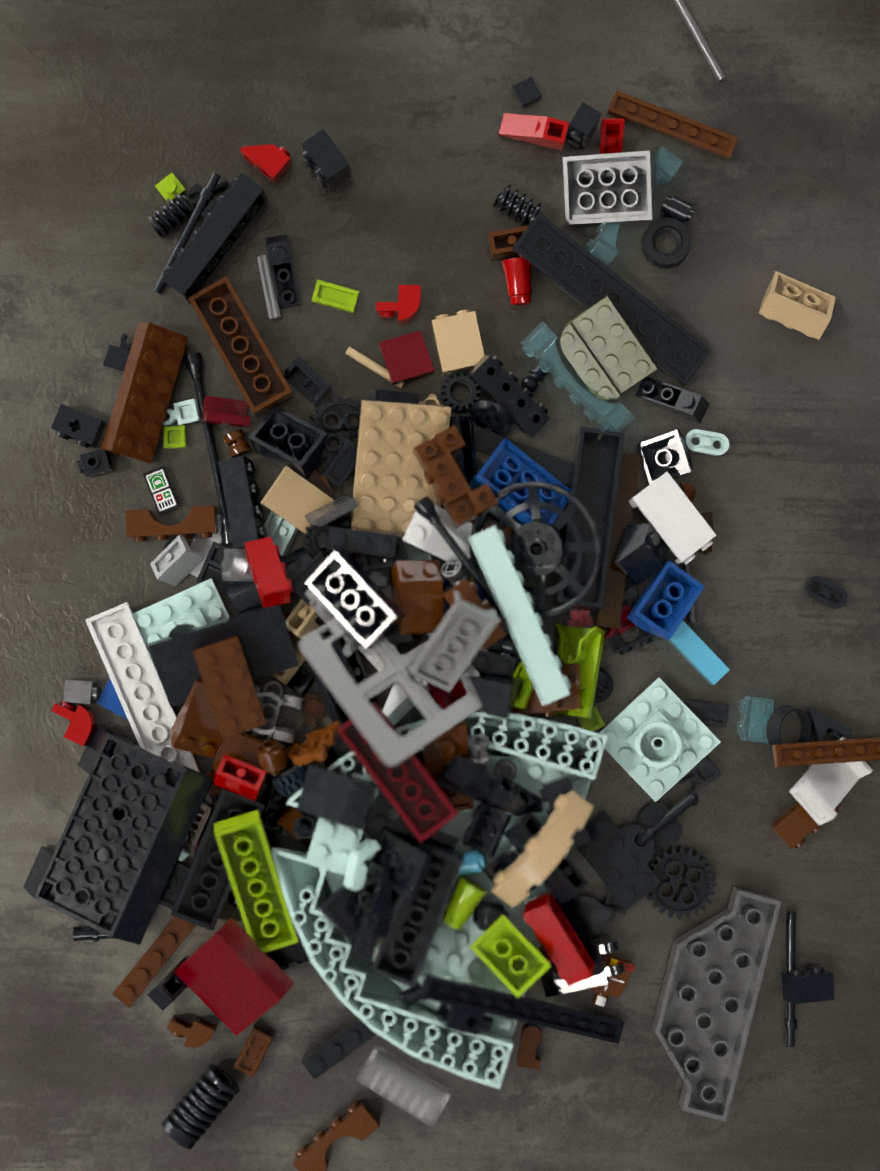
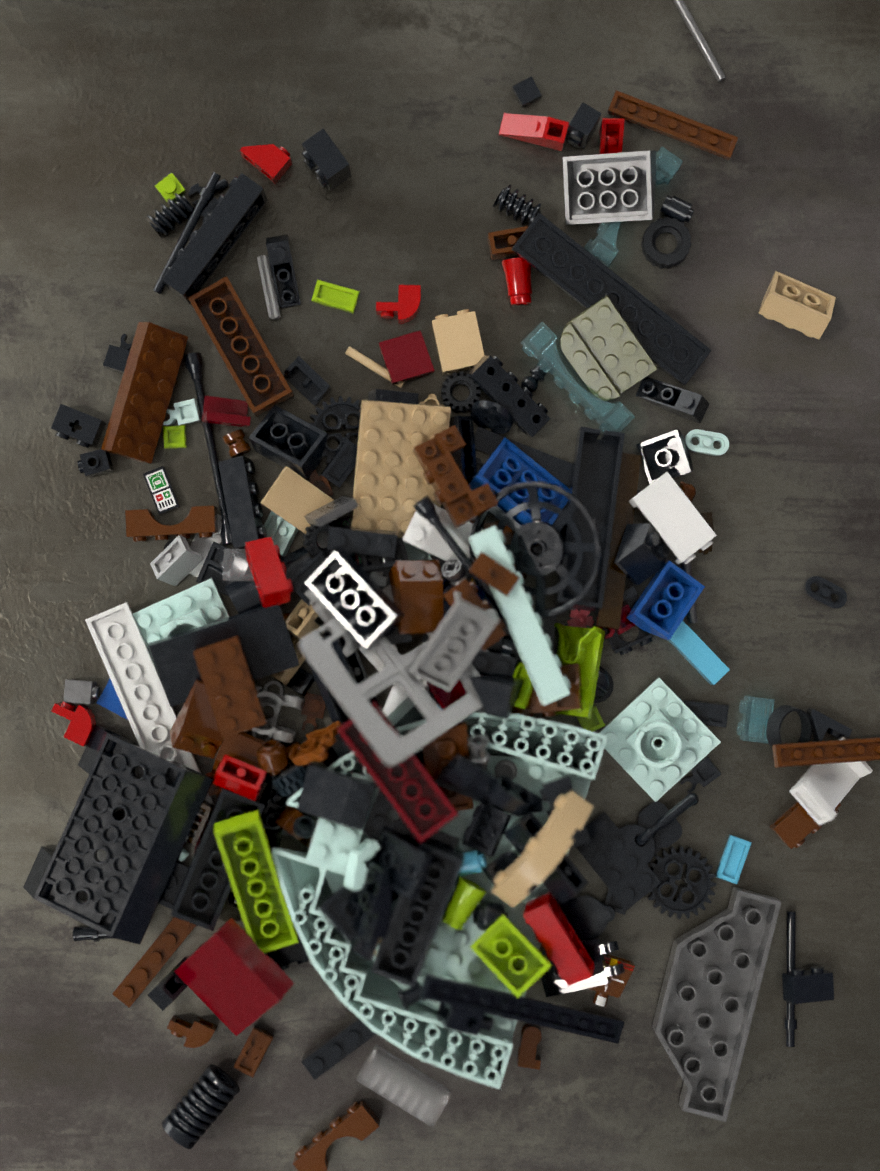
(494, 574): none -> reddish brown plate
(733, 859): none -> medium azure tile

